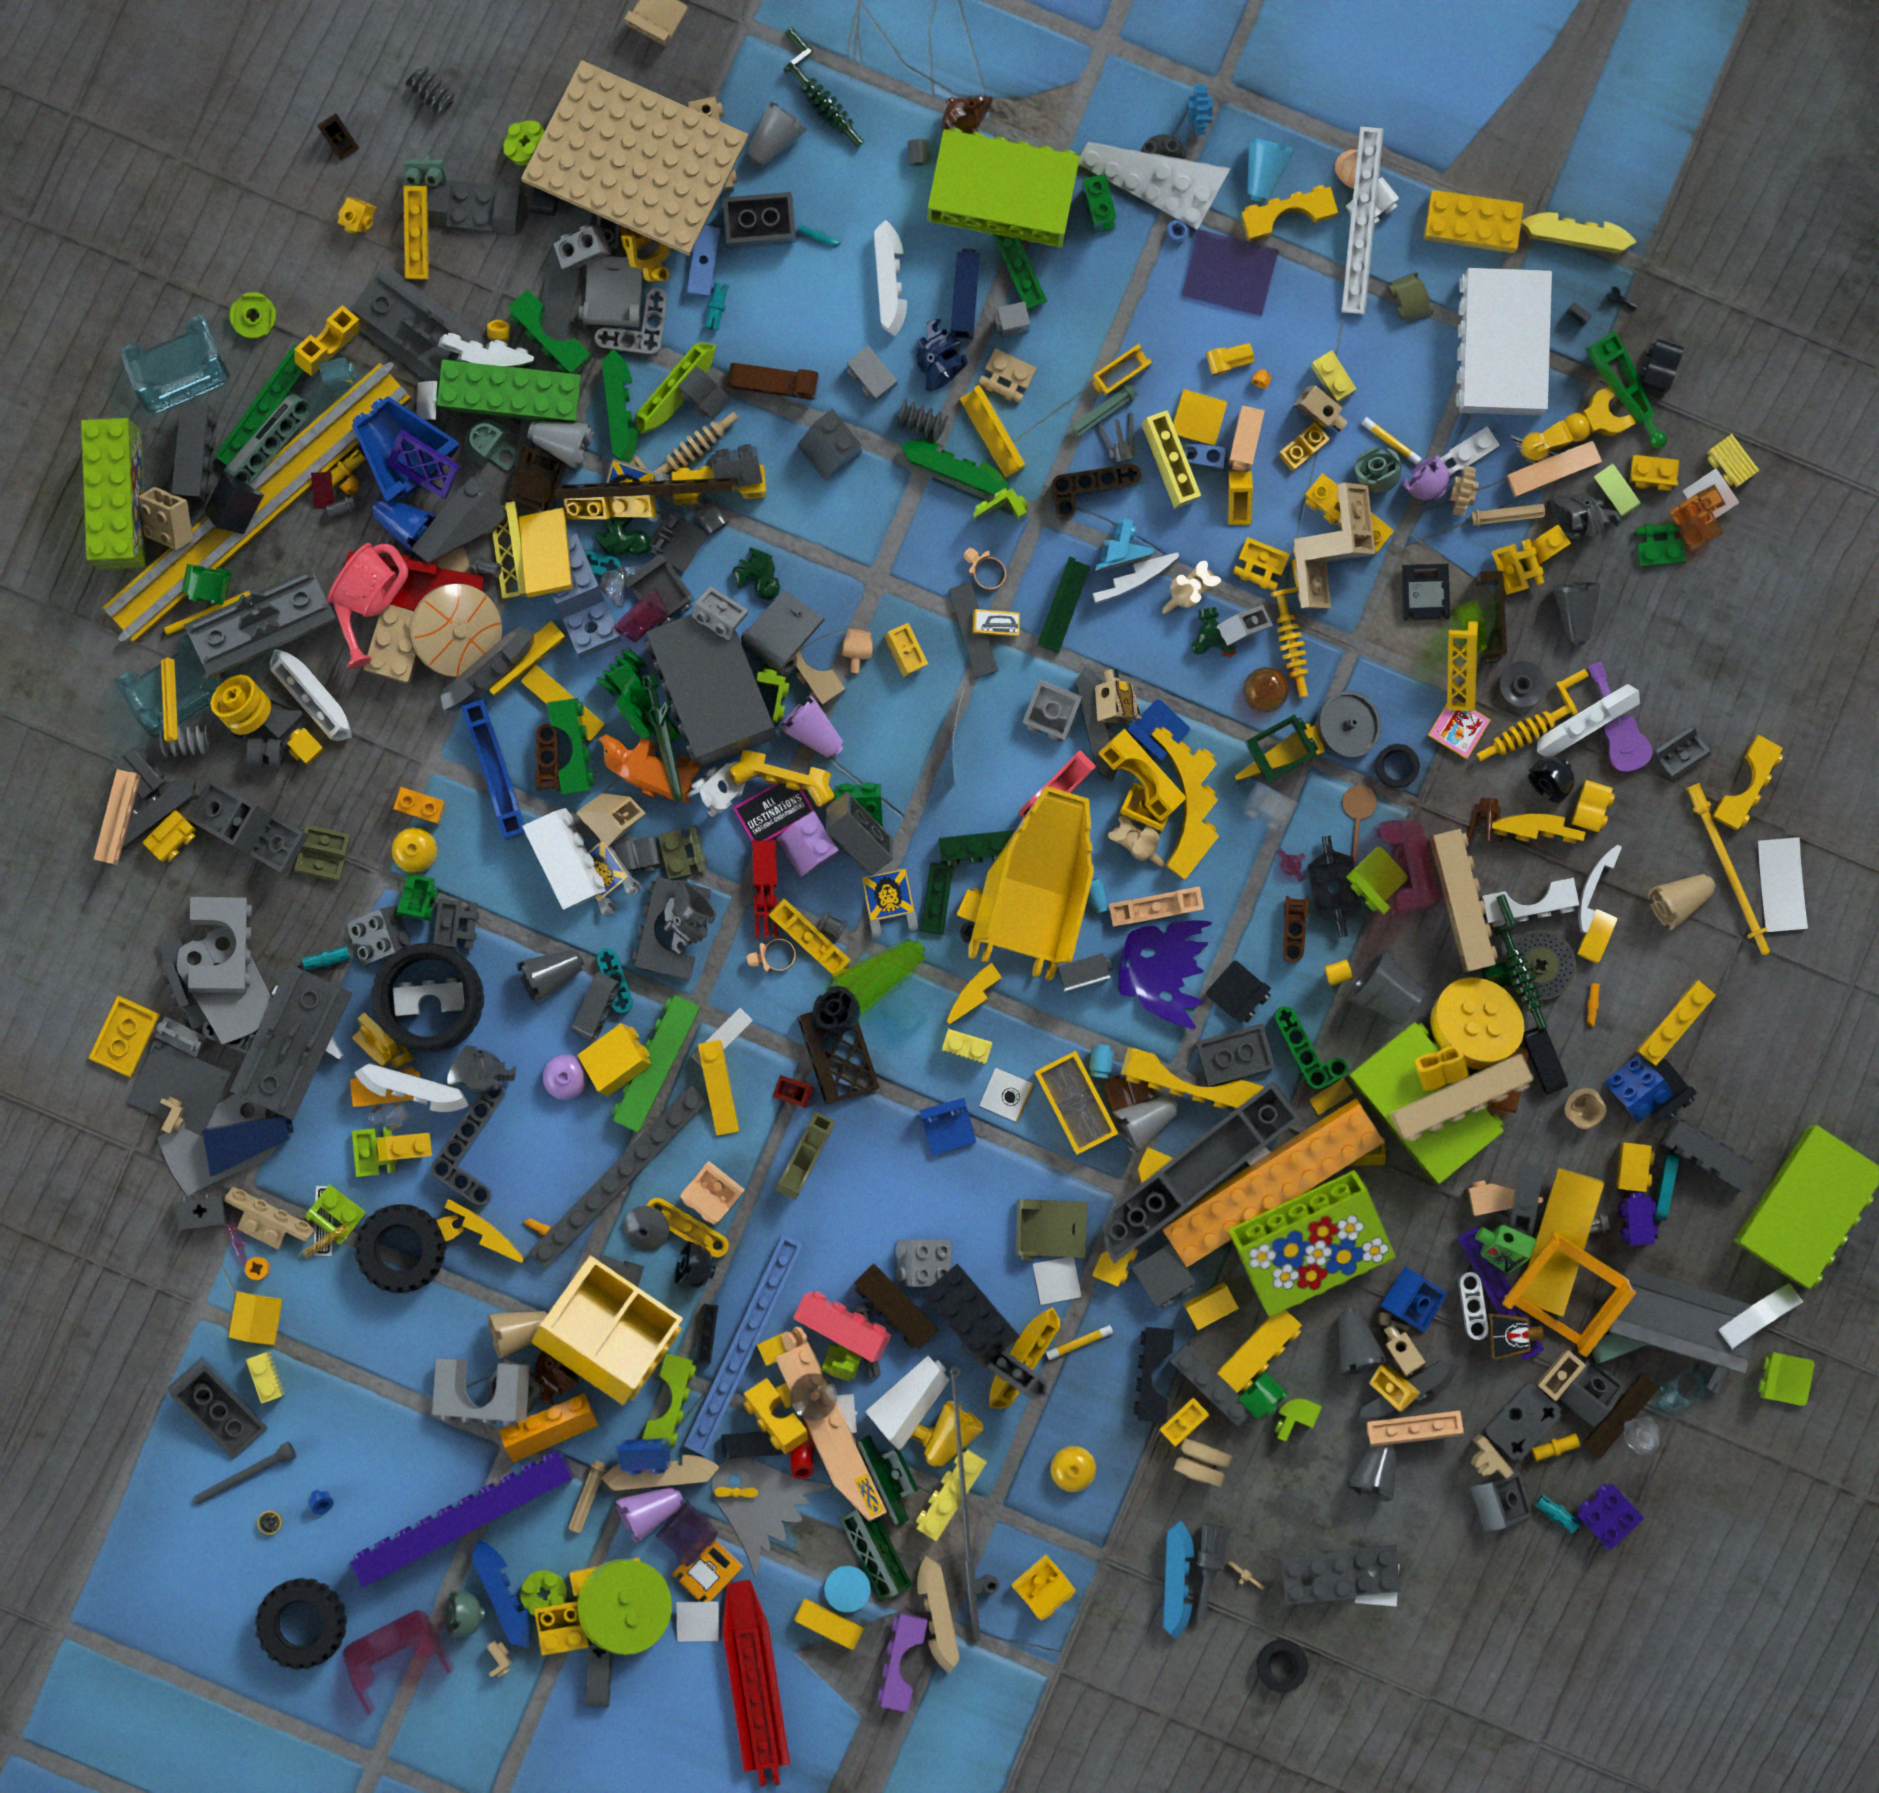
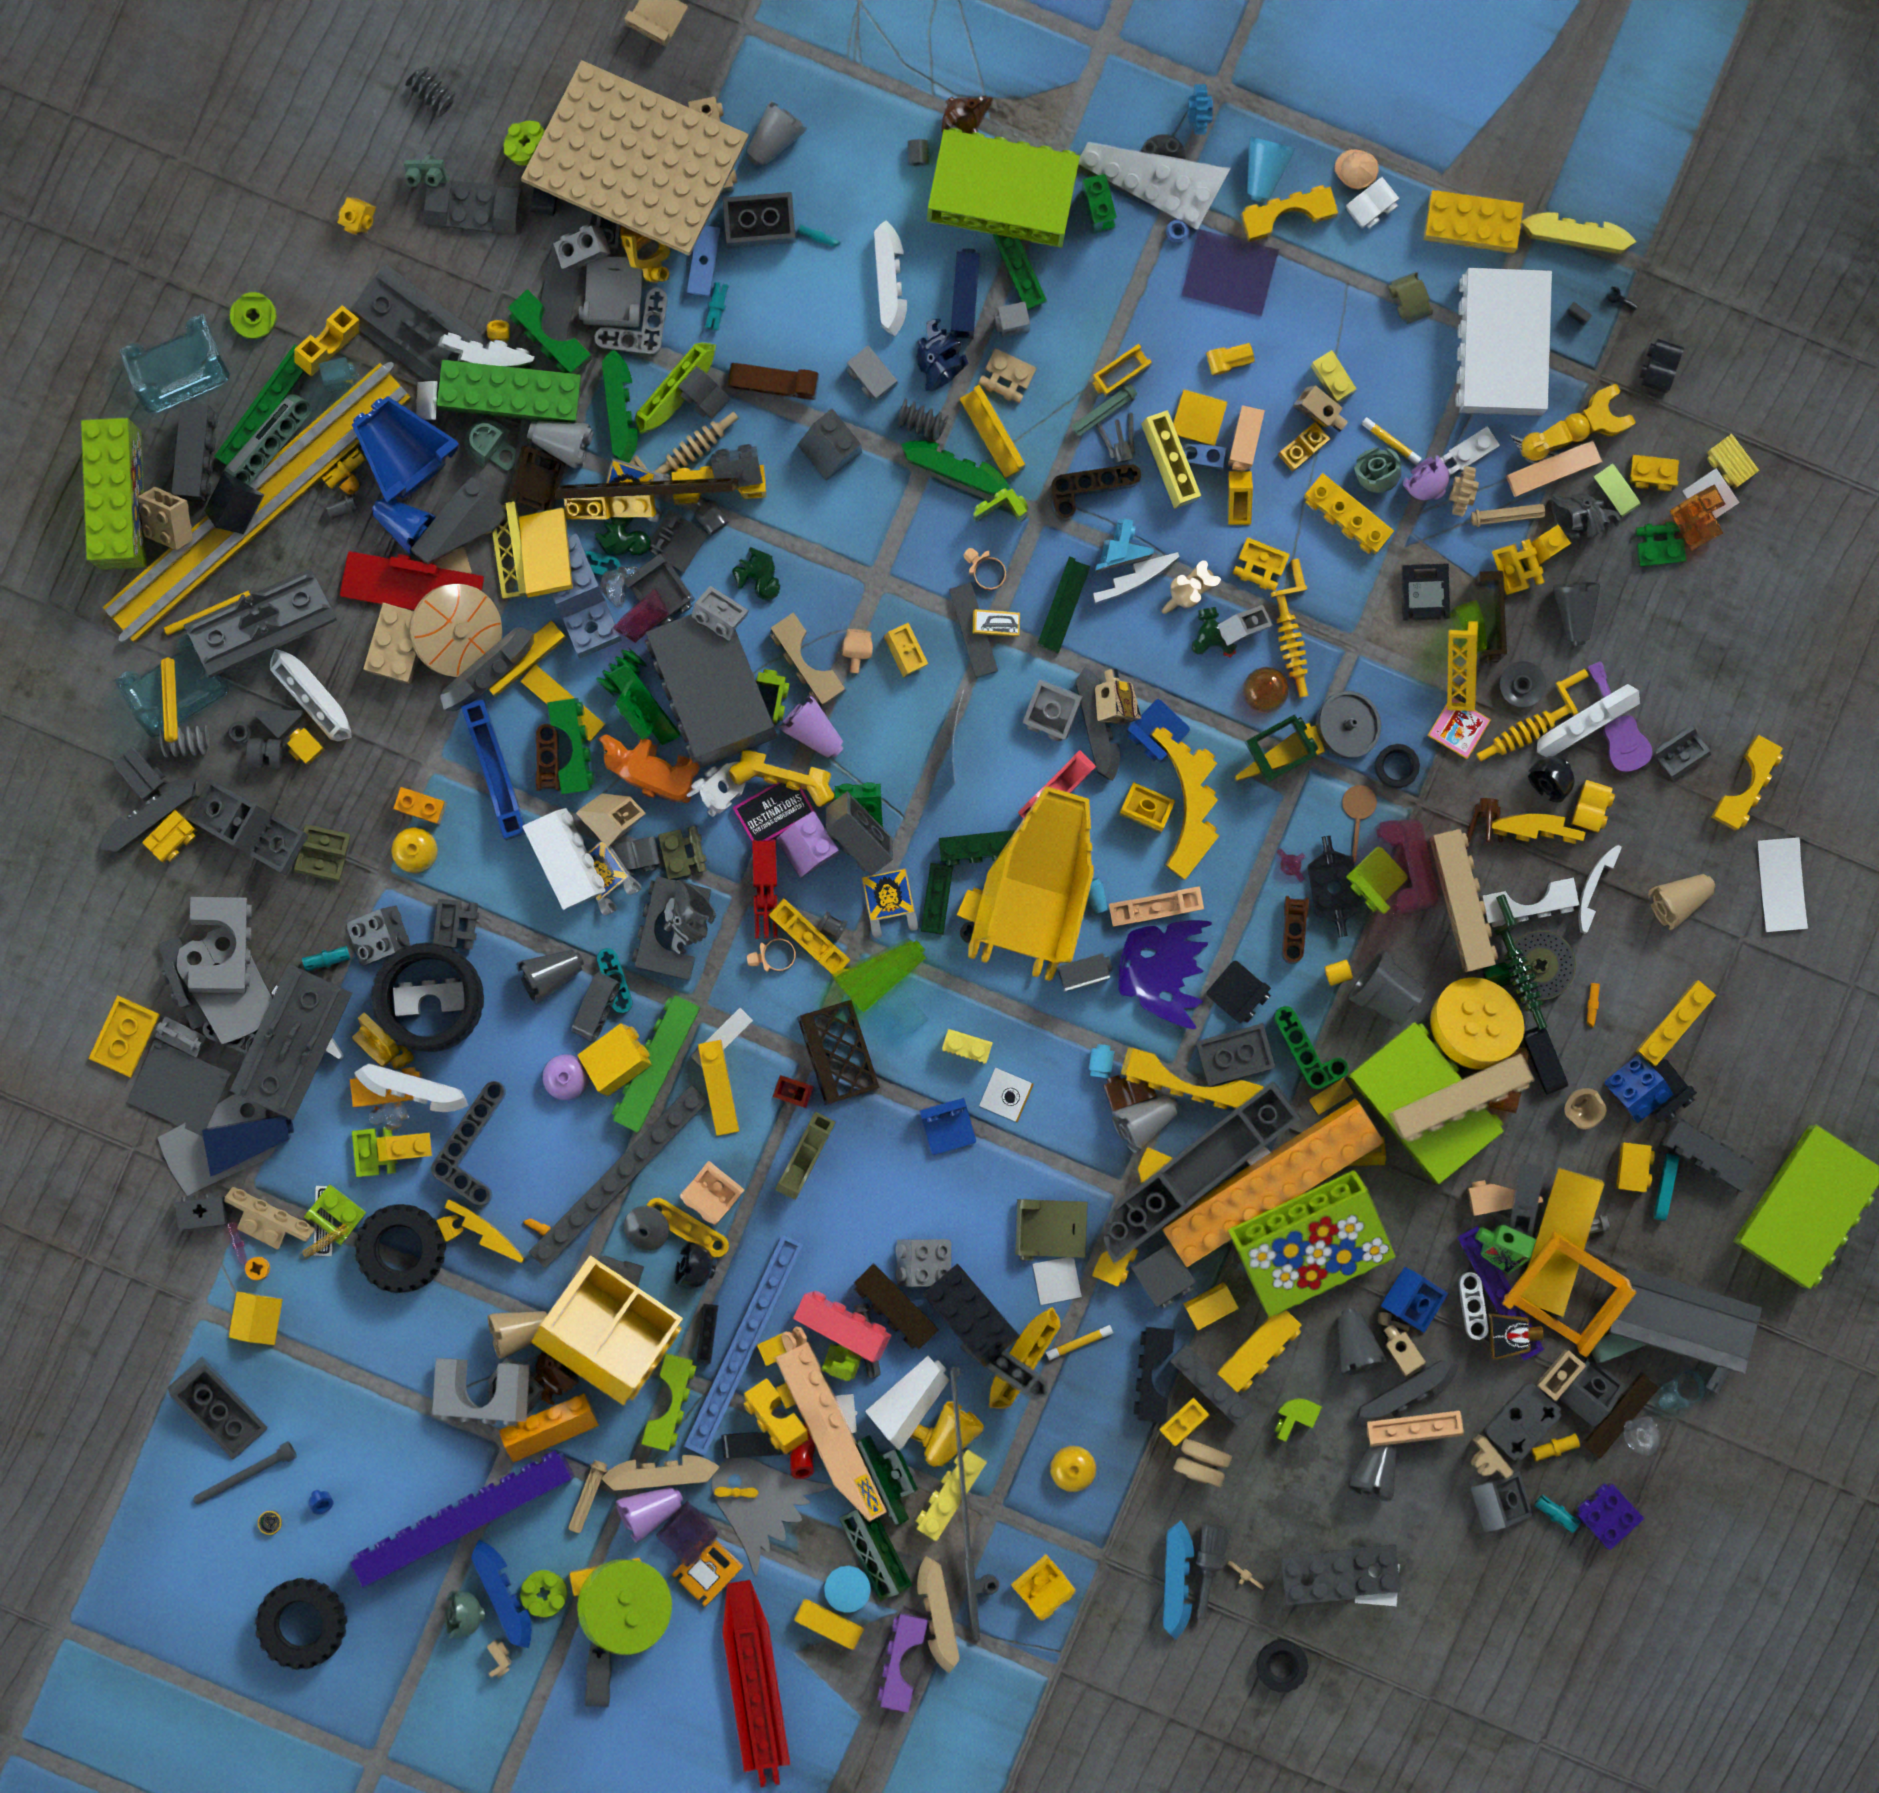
(117, 817): light nougat fence -> none
(174, 1120): tan bracket -> none
(206, 583): green cylinder -> none
(240, 704): yellow wheel -> none
(265, 1377): light yellow brick -> none
(322, 489): dark red sticker -> none
(338, 136): dark brown slope -> none
(366, 588): coral piece -> none
(408, 469): dark purple window -> none
(408, 1630): clear pink windscreen -> none
(416, 232): yellow tile -> none
(417, 897): green cylinder -> none
(478, 1070): dark grey helmet -> none
(485, 567): dark grey pin -> none
(560, 1628): yellow slope -> none
(644, 1455): blue slope -> none
(658, 717): dark green sword -> none
(697, 1621): white sticker -> none
(781, 633): dark grey door -> none
(808, 85): dark green piece -> none
(809, 1408): clear smoke dish -> none
(837, 1010): black cylinder -> none
(973, 992): yellow slope -> none
(1076, 1102): clear brick -> none
(1139, 842): tan animal -> none
(1160, 791): yellow arch -> none
(1262, 379): light orange hinge -> none
(1262, 1395): green cylinder -> none
(1269, 806): clear brick -> none
(1352, 542): tan bracket -> none
(1362, 220): white tile -> none
(1393, 1387): yellow slope -> none
(1441, 1068): yellow brick -> none
(1597, 937): yellow slope -> none
(1605, 351): green plate -> none
(1637, 1219): dark purple brick -> none
(1702, 808): yellow bar -> none
(1760, 1315): white slope -> none
(1786, 1378): lime bracket -> none

